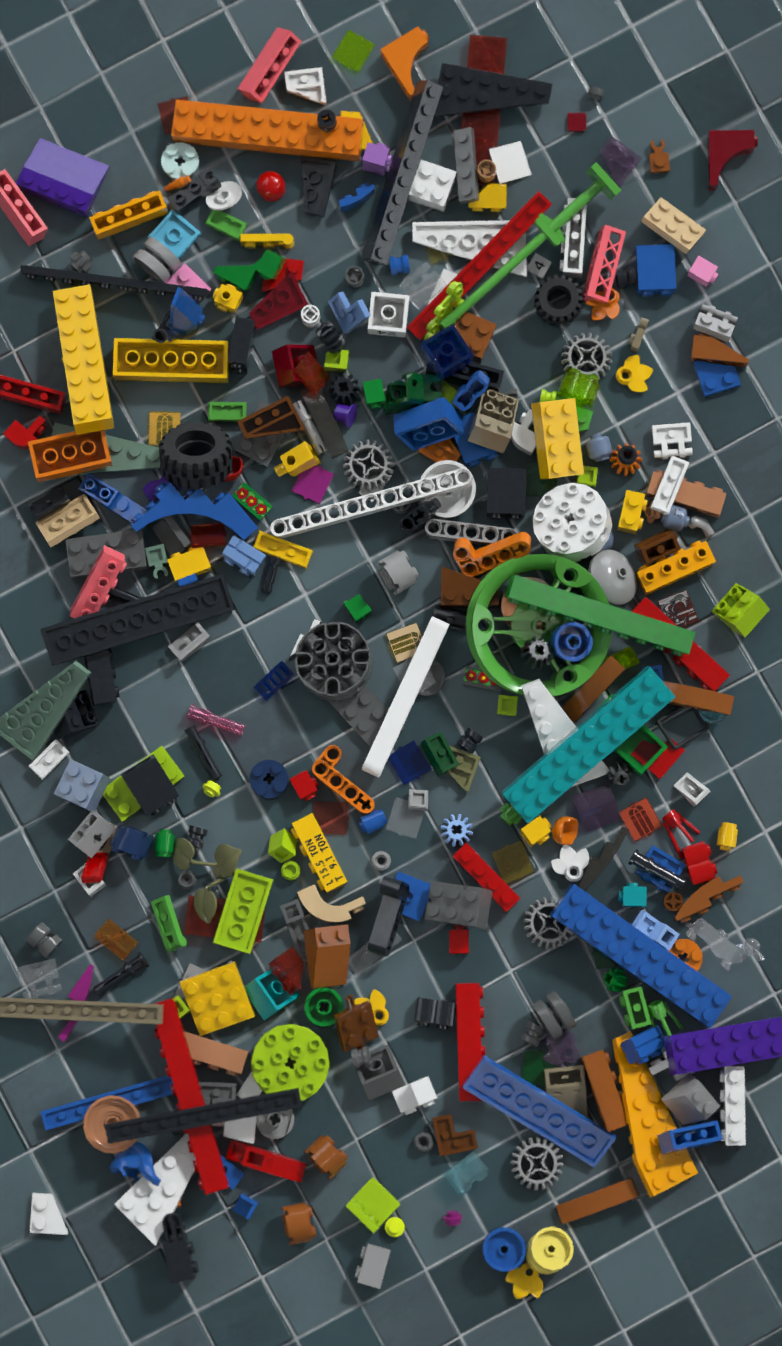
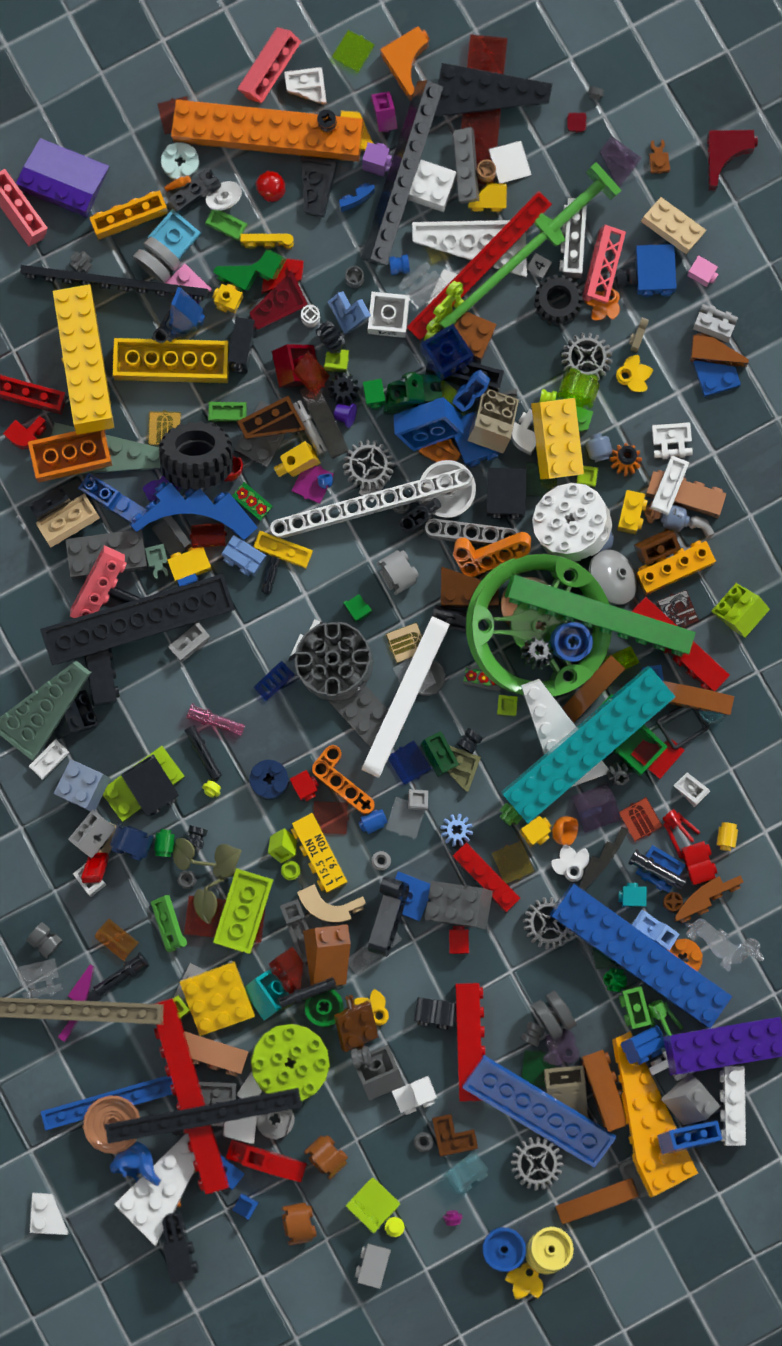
(302, 995): none -> black pin
(325, 479): none -> blue hinge
(384, 111): none -> magenta slope

